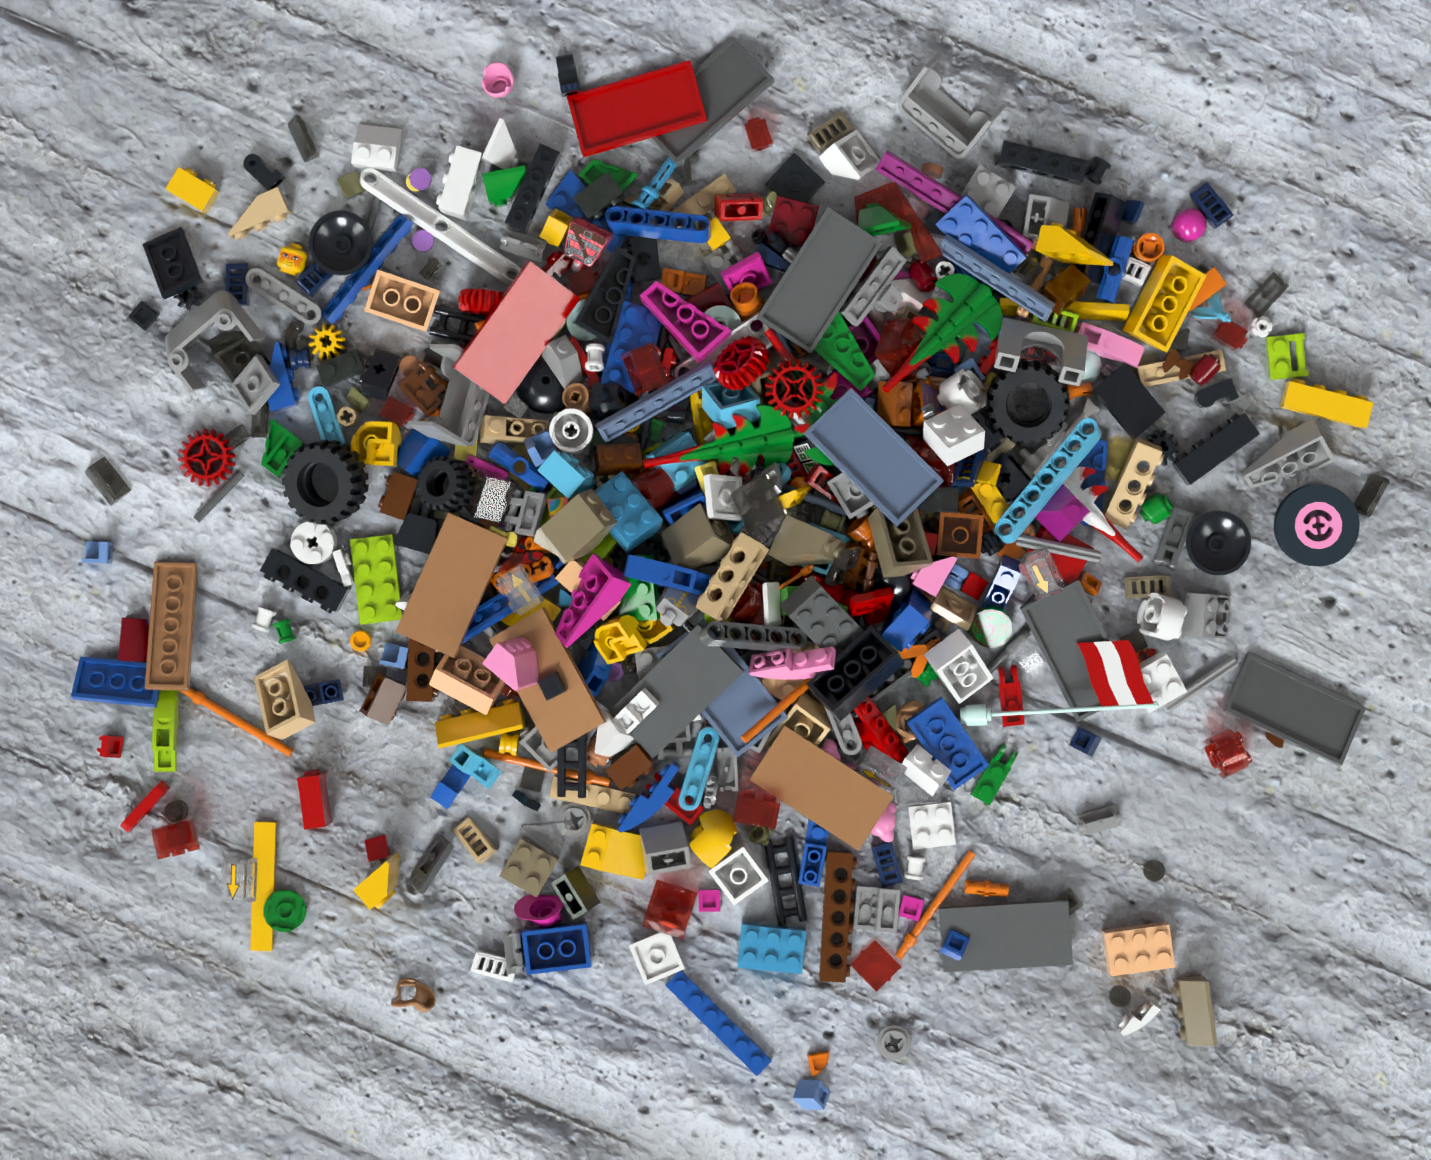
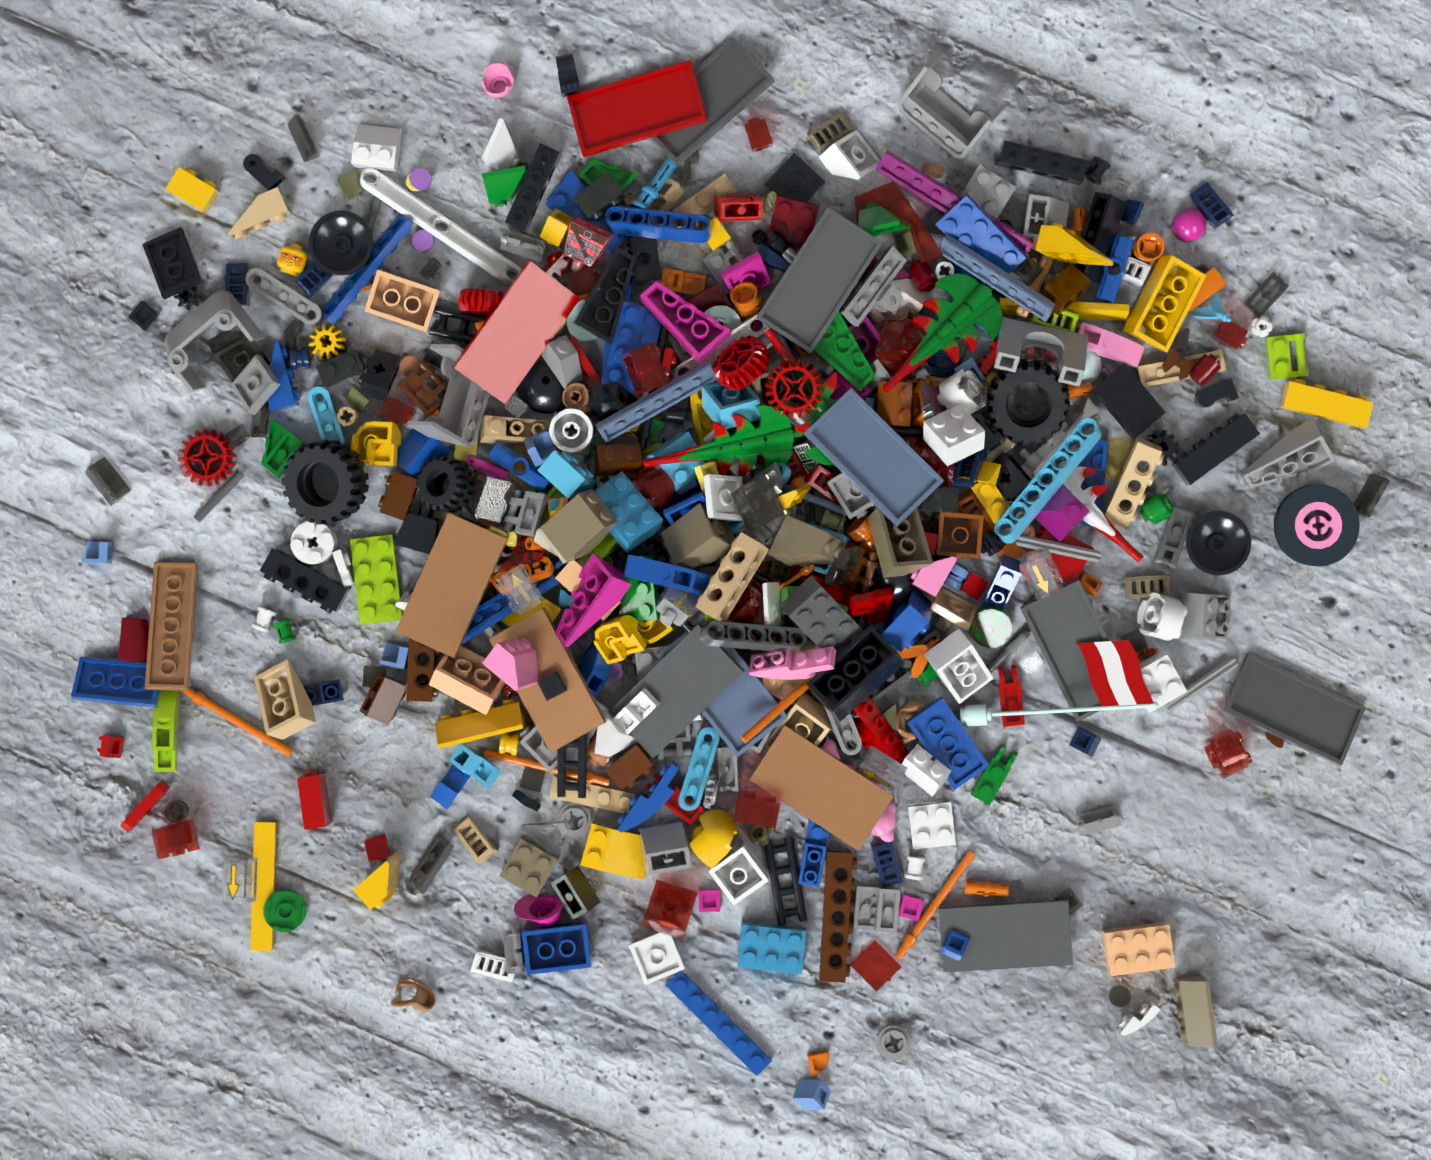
(360, 640): light orange tile -> none
(460, 183): white brick -> none
(595, 357): white bush -> none
(1153, 870): clear smoke tile -> none

